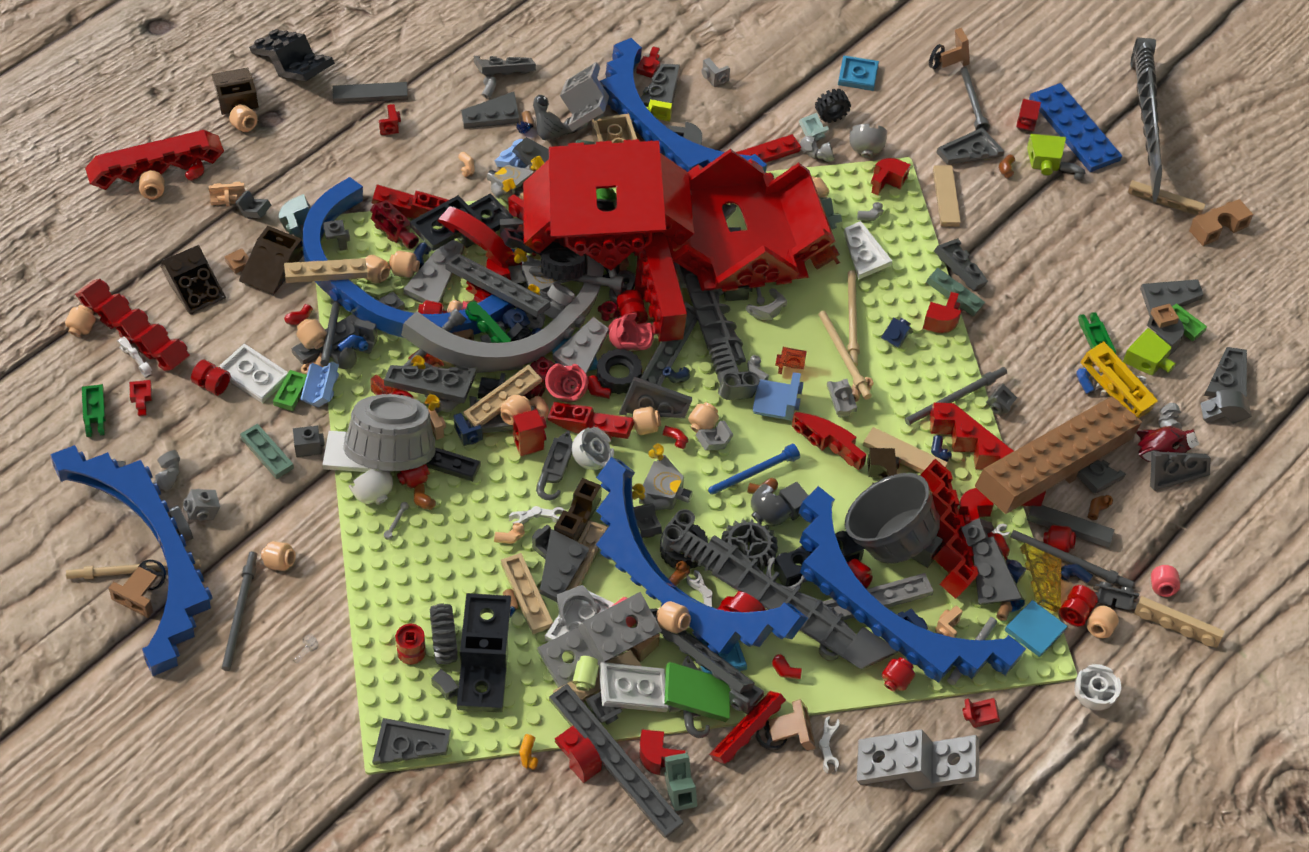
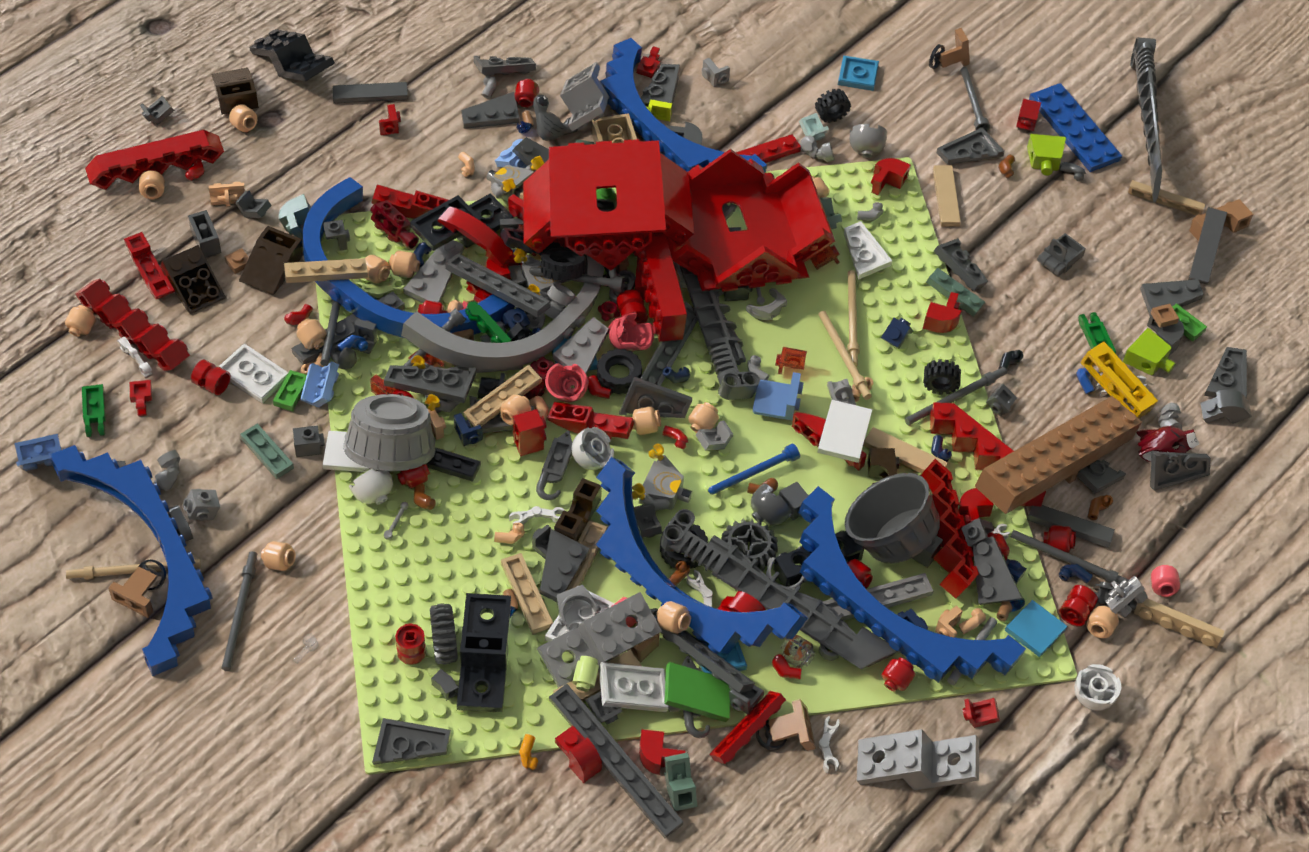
(37, 451): none -> medium blue bracket
(148, 266): none -> red slope
(157, 111): none -> dark grey bracket
(204, 233): none -> dark grey brick
(525, 92): none -> red head
(798, 651): none -> clear head
(844, 431): none -> white tile
(942, 377): none -> black tyre
(977, 618): none -> light nougat arm
(1010, 358): none -> black arm
(1046, 576): clear yellow wing -> none
(1061, 254): none -> dark grey piece
(1124, 594): none -> light grey hips
(1207, 245): none -> dark grey tile

